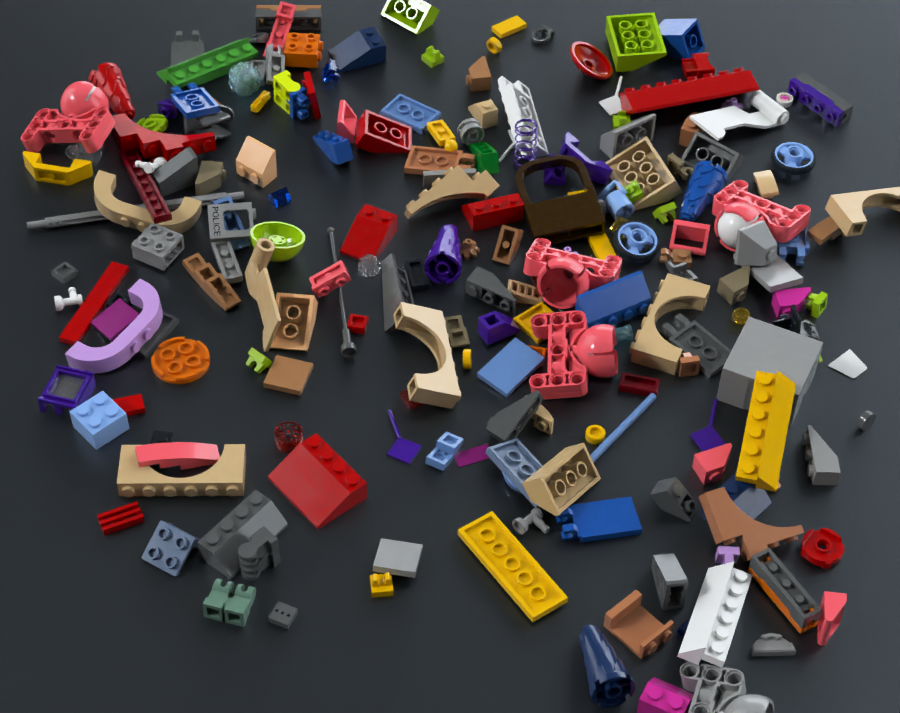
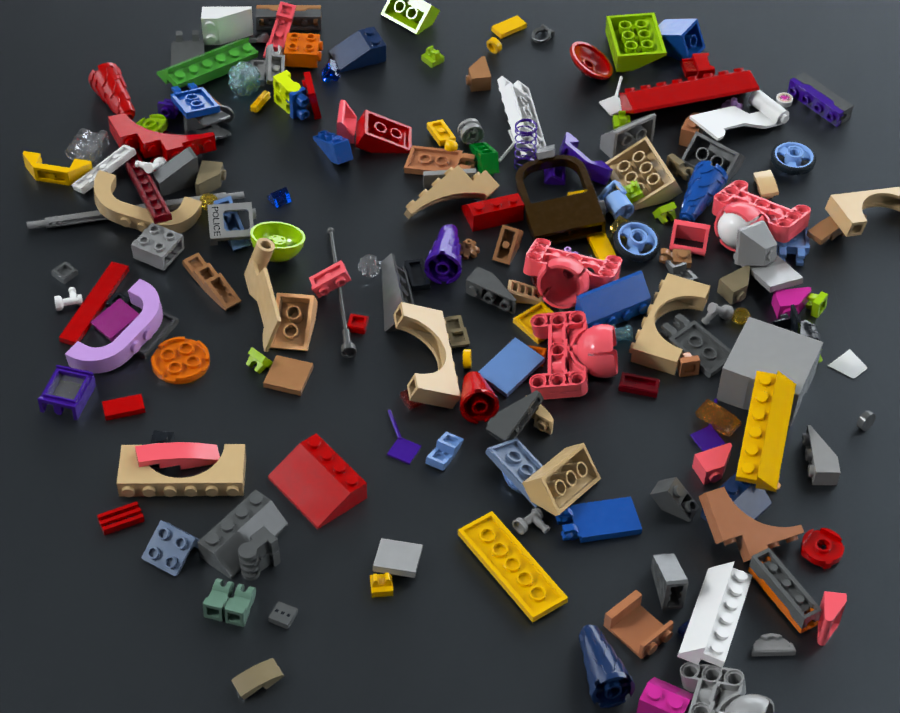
(83, 120): coral beam -> none
(99, 420): light blue brick -> none
(108, 165): none -> white tile
(207, 199): none -> clear yellow plate
(226, 24): none -> white slope
(227, 261): light grey plate -> none
(256, 162): light nougat slope -> none
(256, 677): none -> dark tan slope
(288, 437): clear red wheel -> none
(370, 232): red slope -> none
(410, 113): medium blue tile -> none
(471, 455): magenta sticker -> none
(477, 399): none -> red cone
(485, 113): tan slope -> none
(496, 327): dark purple slope -> none
(546, 152): none -> light grey tile
(595, 434): yellow tile -> none
(622, 427): medium blue piece -> none
(719, 417): none -> clear orange slope
(725, 312): none -> light grey piece
(727, 554): lavender tile -> none

